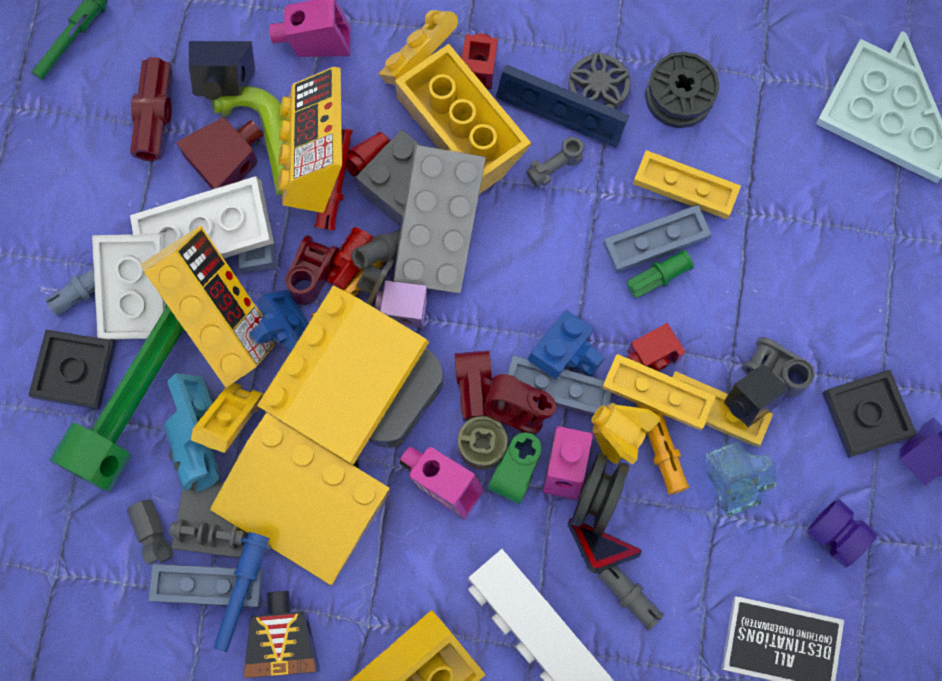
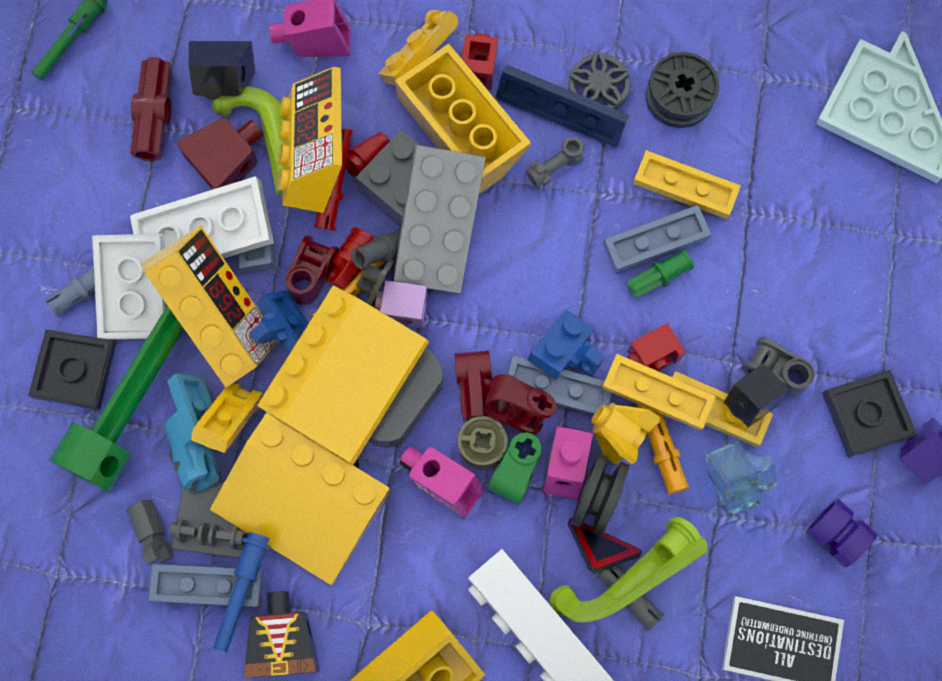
(667, 557): none -> lime animal

